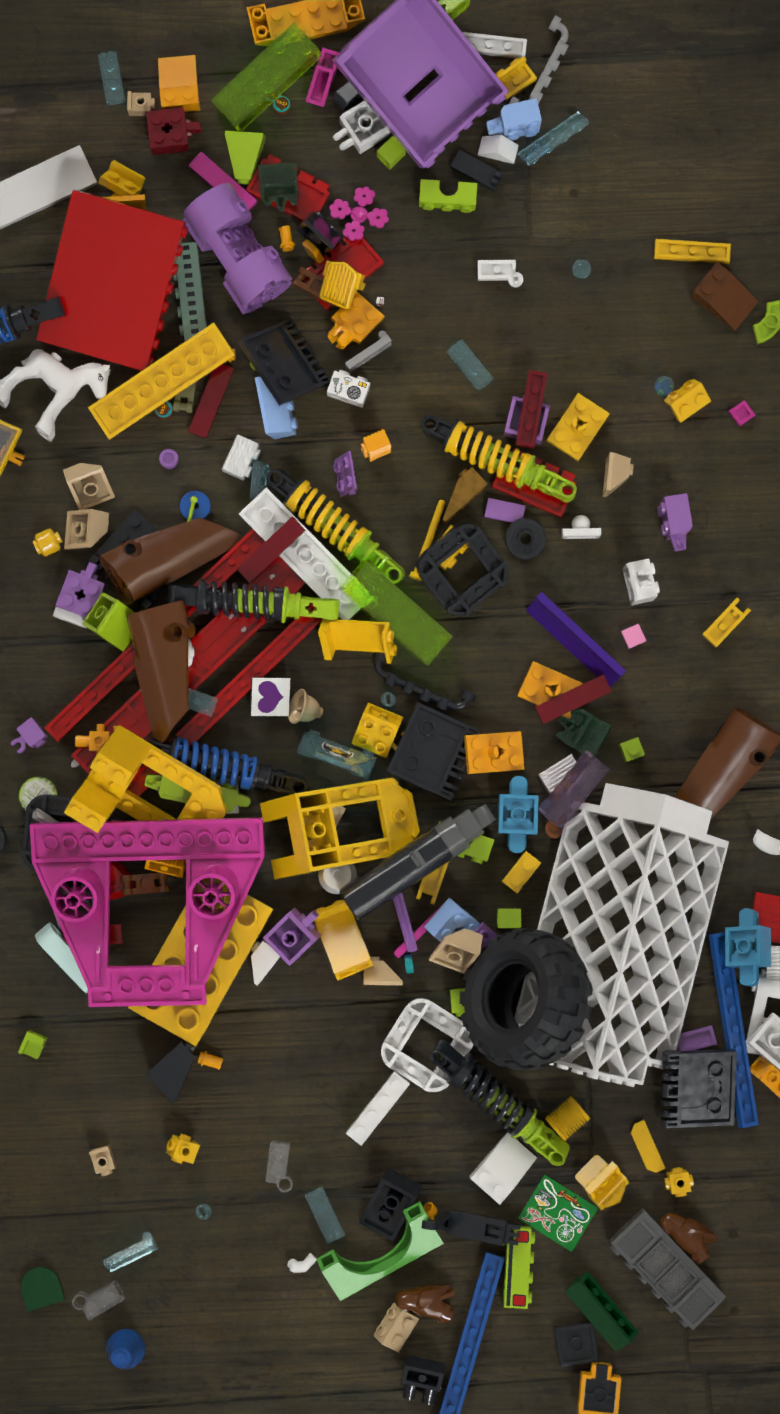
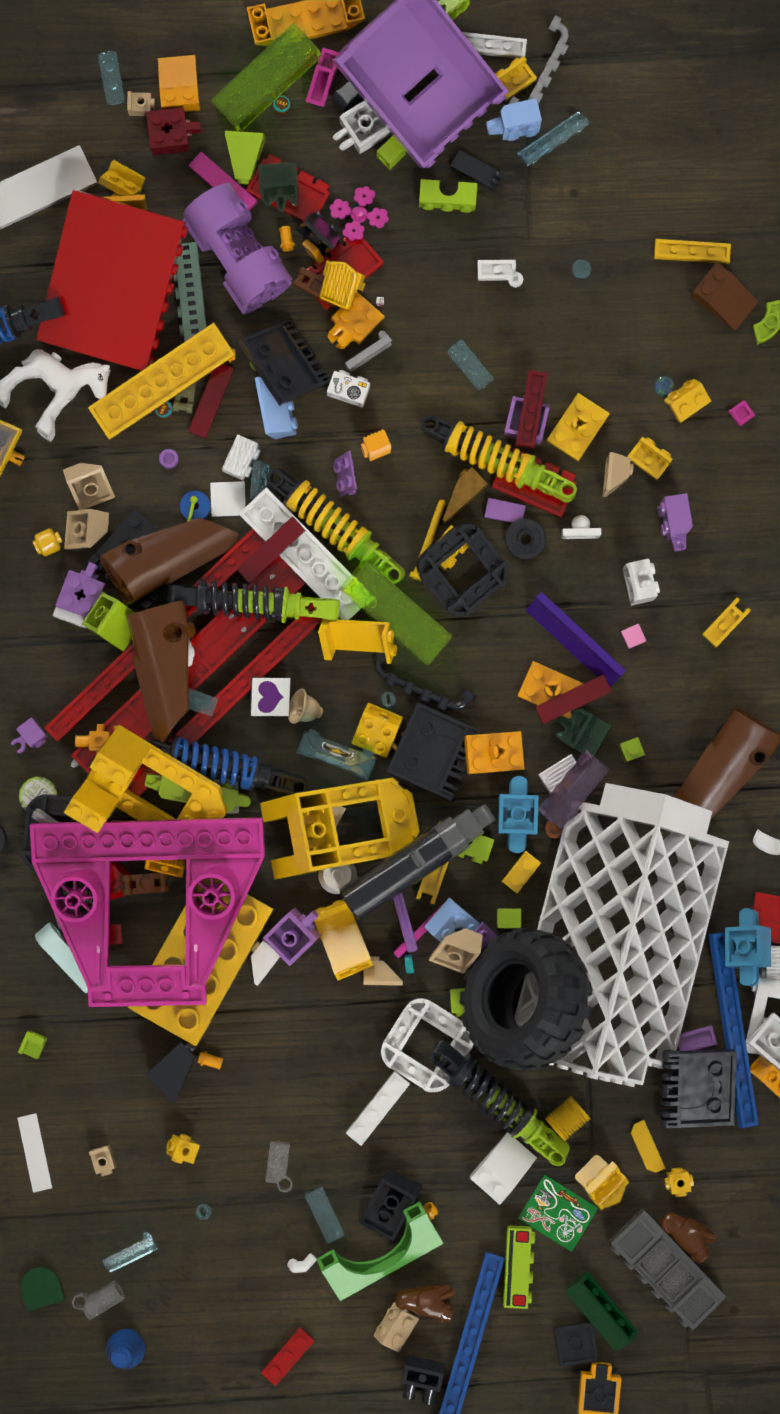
(34, 1152): none -> white sticker
(227, 498): none -> white sticker
(287, 1356): none -> red plate
(474, 1227): black hinge -> none
(498, 148): white slope -> none
(650, 458): none -> yellow bracket

